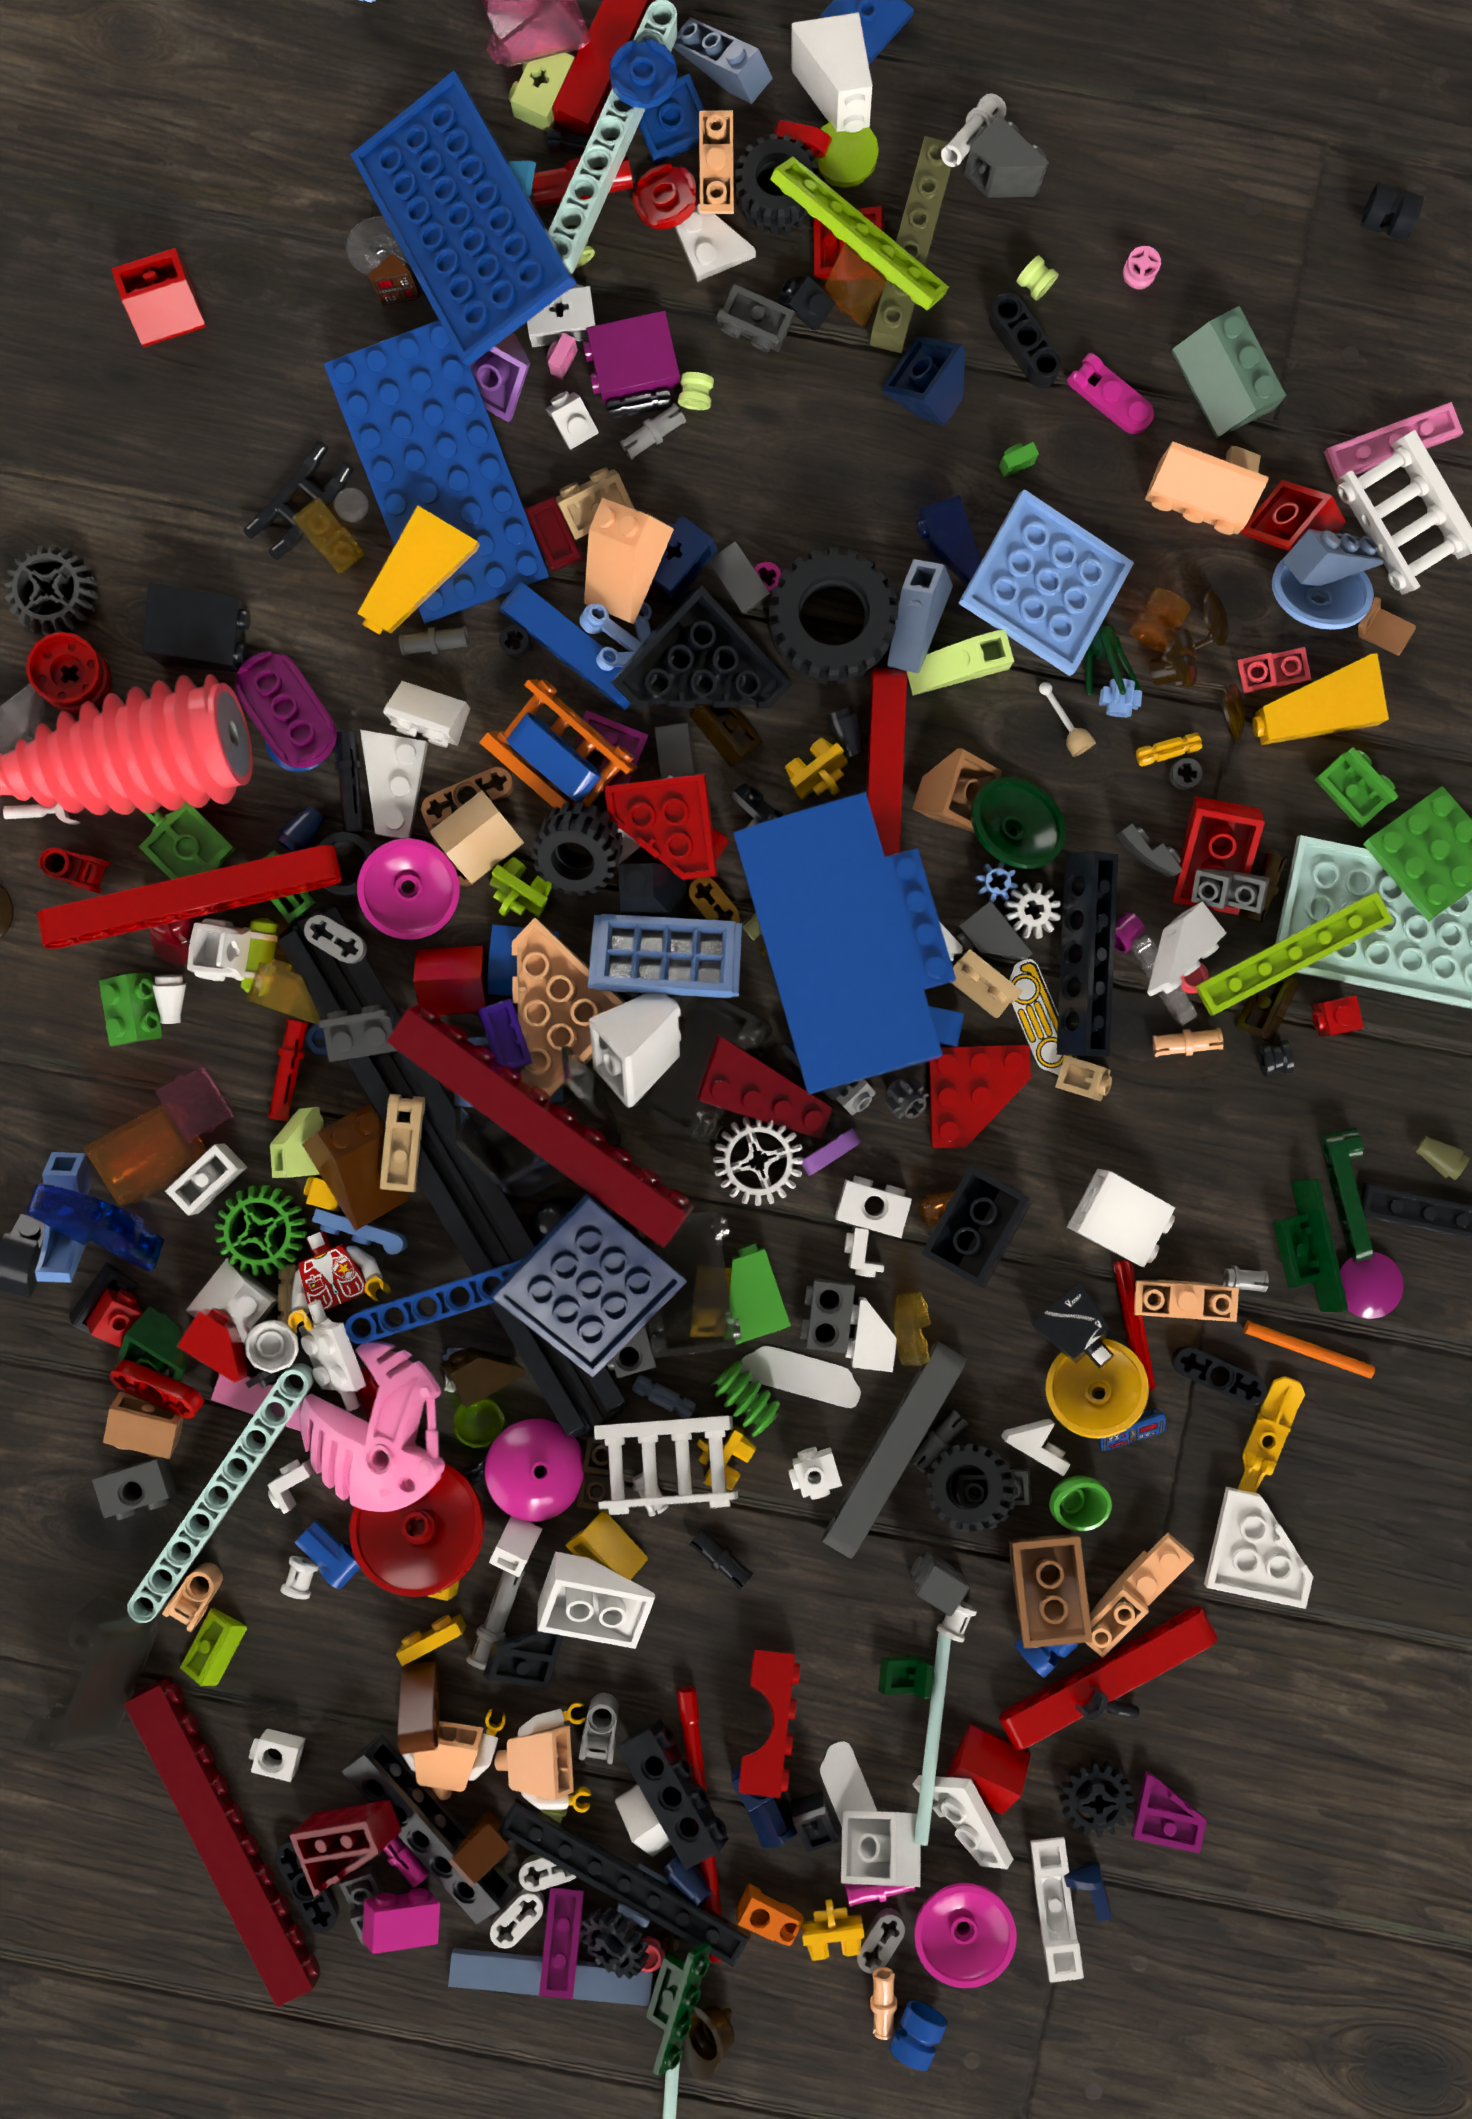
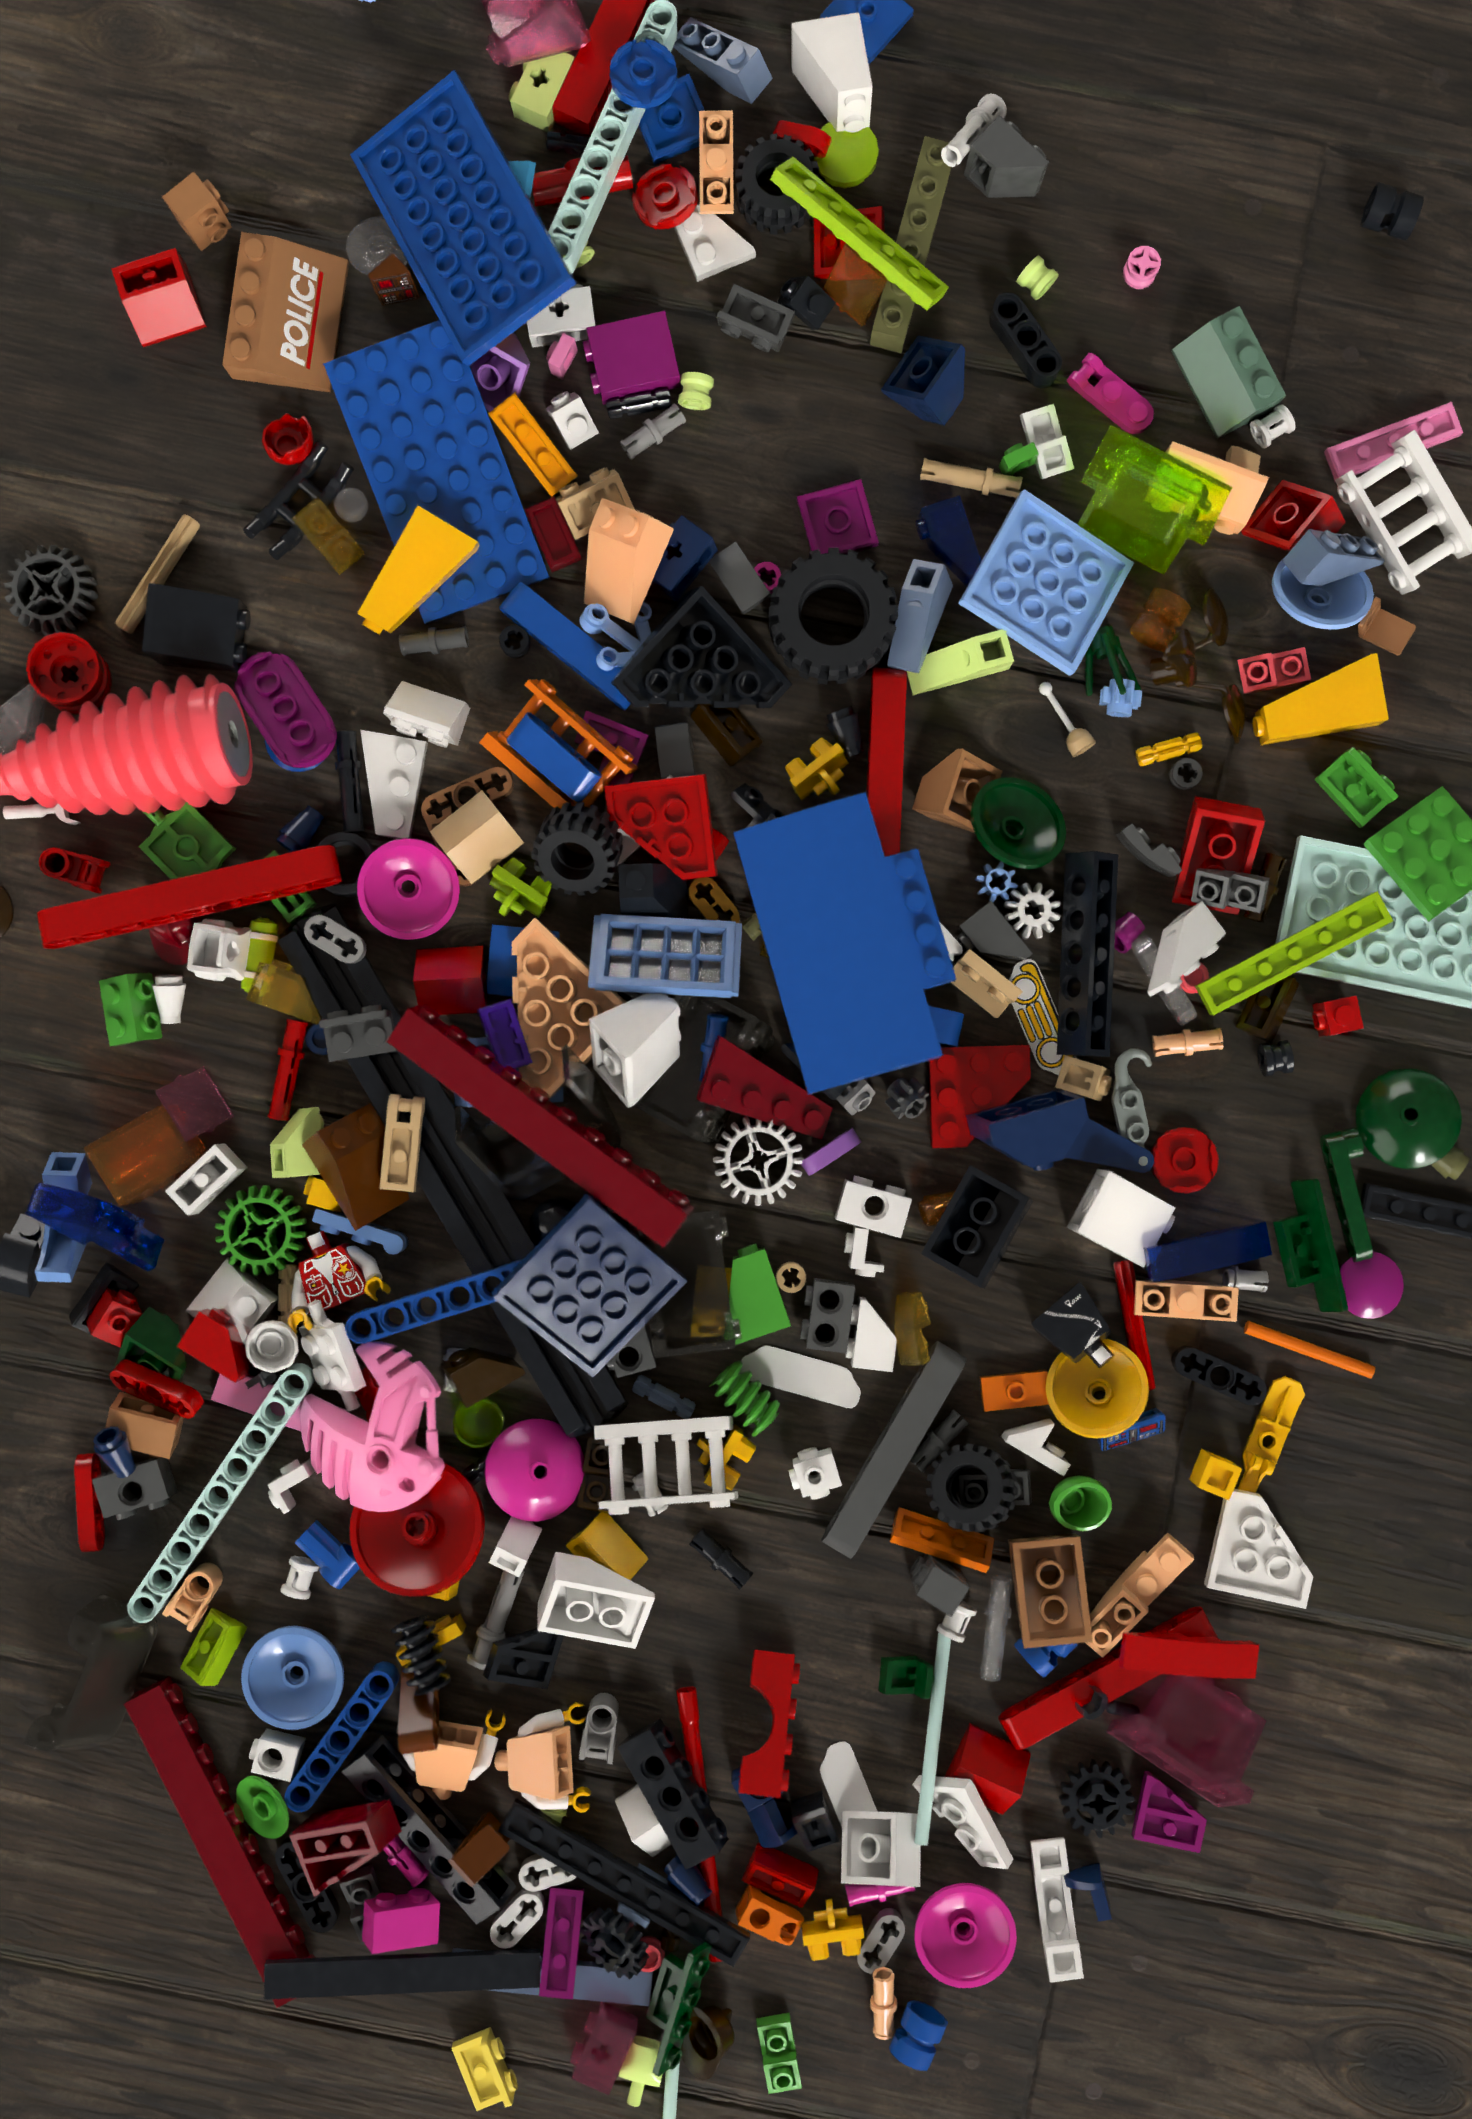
(89, 1514): none -> red beam
(115, 1451): none -> dark blue cone
(158, 572): none -> tan axle
(198, 210): none -> medium nougat brick
(262, 1807): none -> bright green dish
(280, 1694): none -> medium blue dish
(284, 313): none -> medium nougat slope
(288, 439): none -> red hair
(334, 1750): none -> blue beam
(401, 1973): none -> black tile
(422, 1654): none -> black piece
(484, 2069): none -> light yellow bracket
(532, 444): none -> light orange tile
(599, 2066): none -> clear pink brick
(639, 2067): none -> yellowish green piece
(715, 1026): none -> blue pin
(779, 2053): none -> bright green slope
(780, 1279): none -> tan bush
(781, 1875): none -> red slope
(838, 518): none -> magenta tile
(942, 1541): none -> orange plate
(971, 478): none -> tan pin
(994, 1637): none -> clear pin
(1014, 1390): none -> orange plate
(1044, 430): none -> white slope
(1058, 1126): none -> dark blue slope
(1148, 500): none -> clear neon green windscreen
(1184, 1160): none -> red tile
(1188, 1655): none -> red slope
(1196, 1737): none -> clear pink windscreen
(1207, 1251): none -> clear blue slope
(1215, 1474): none -> yellow brick
(1261, 428): none -> white bush
(1406, 1142): none -> dark green dish

